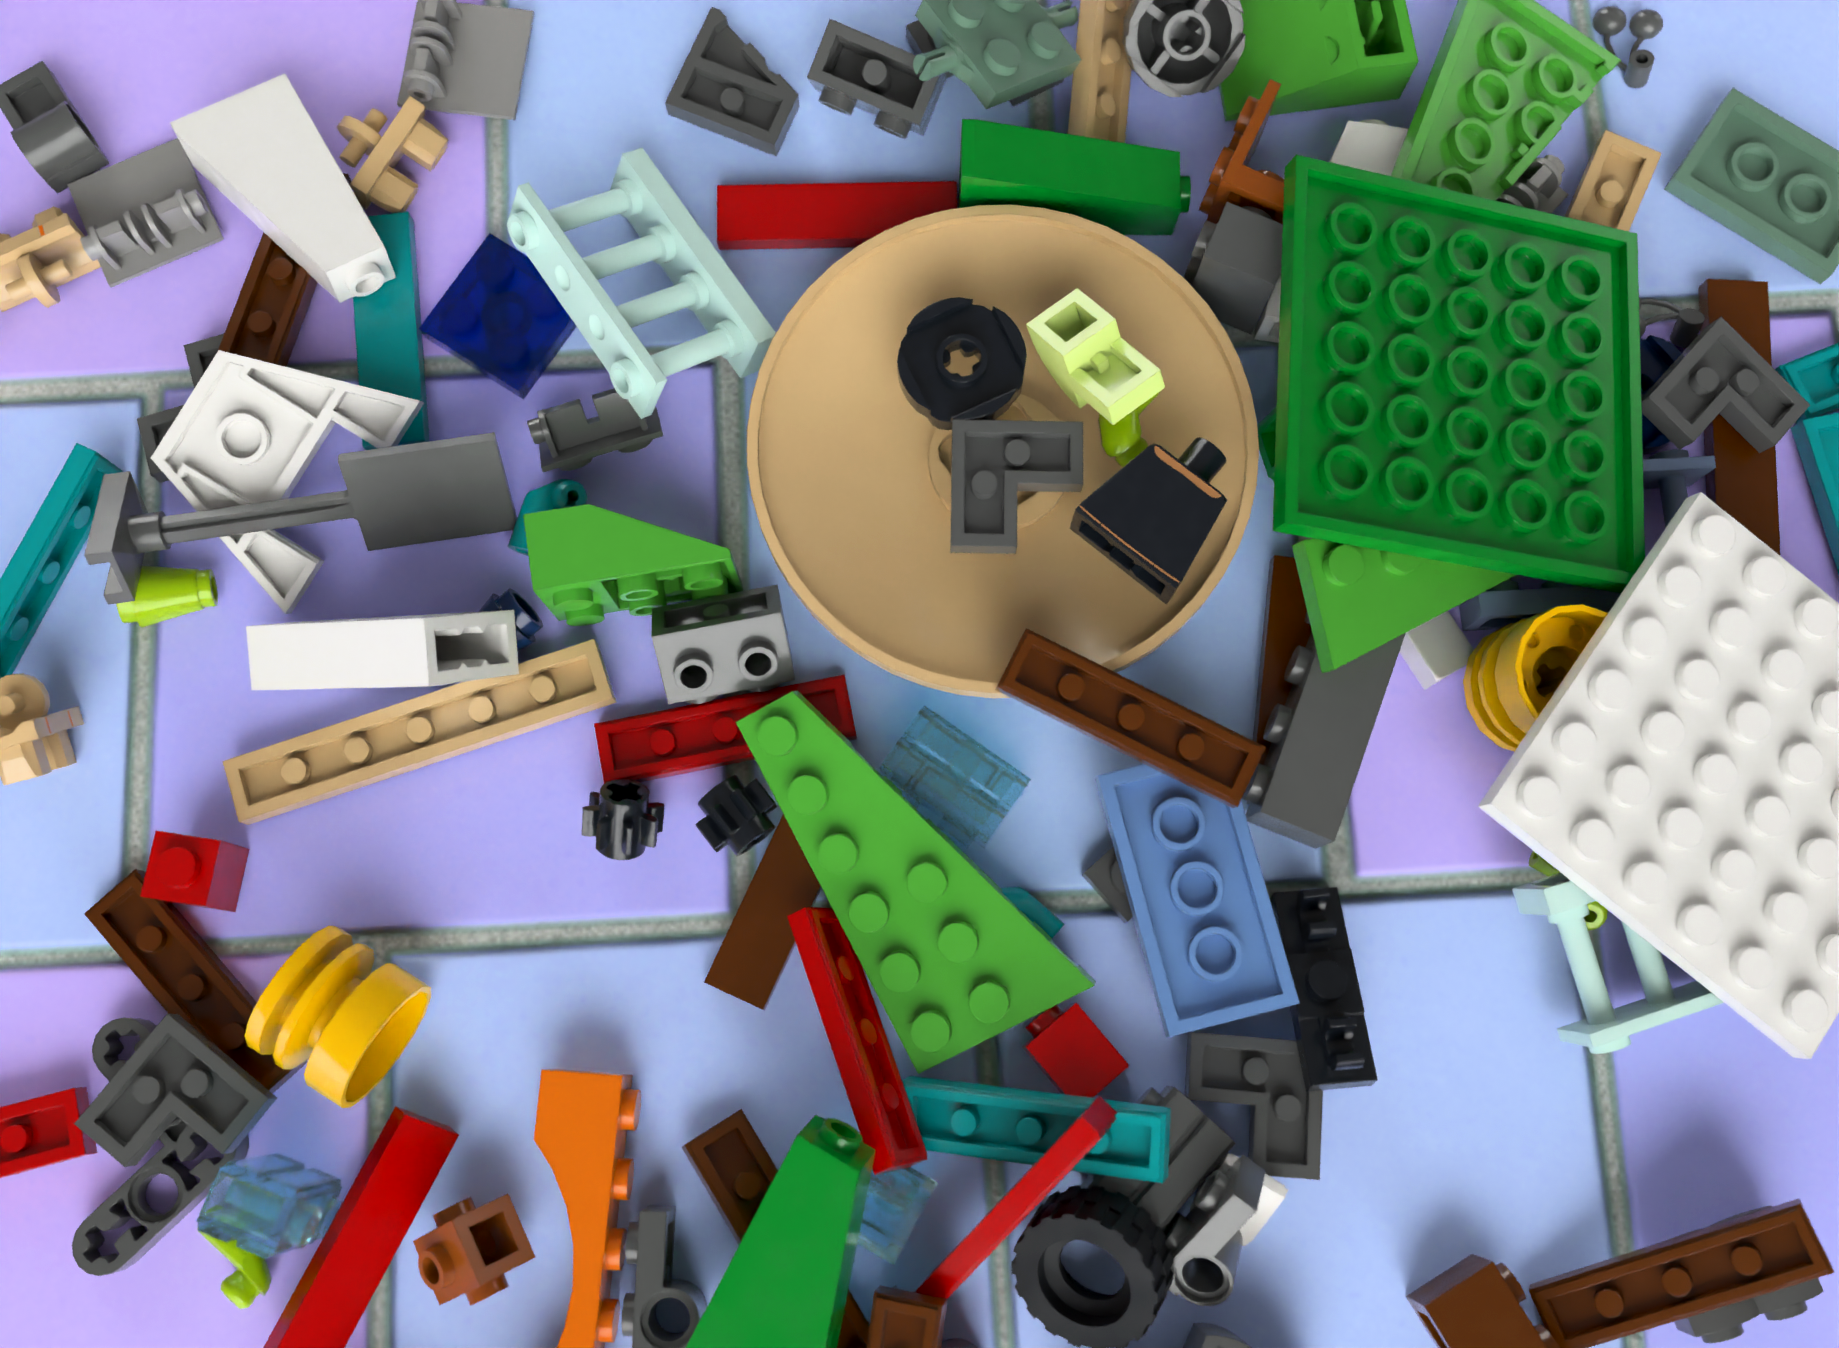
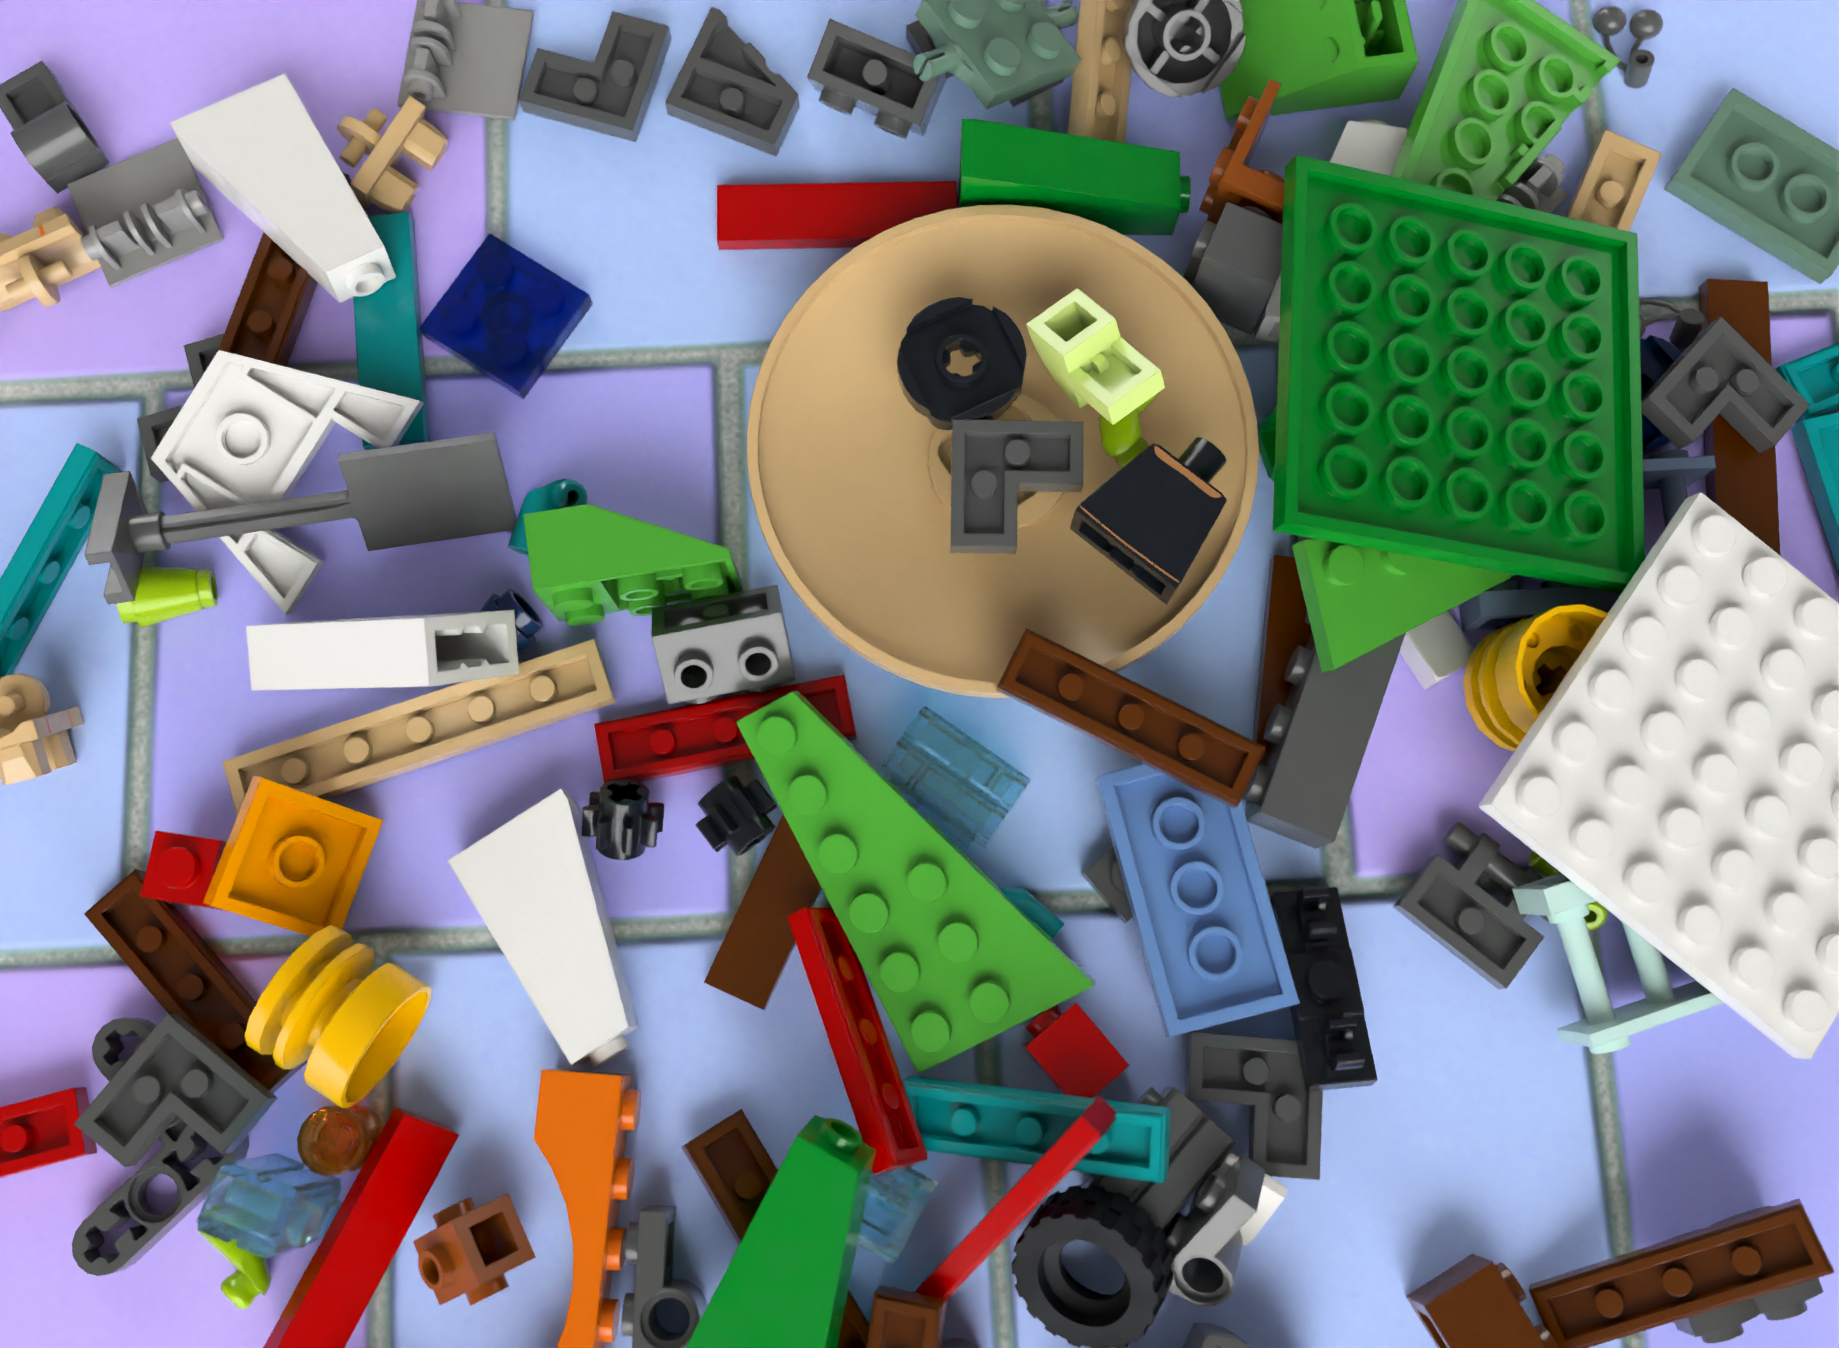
(292, 859): none -> light orange plate
(325, 1141): none -> clear orange wheel
(551, 921): none -> white slope
(571, 440): dark grey hinge -> none
(604, 94): none -> dark grey plate
(669, 239): light aqua fence -> none
(1467, 918): none -> dark grey plate

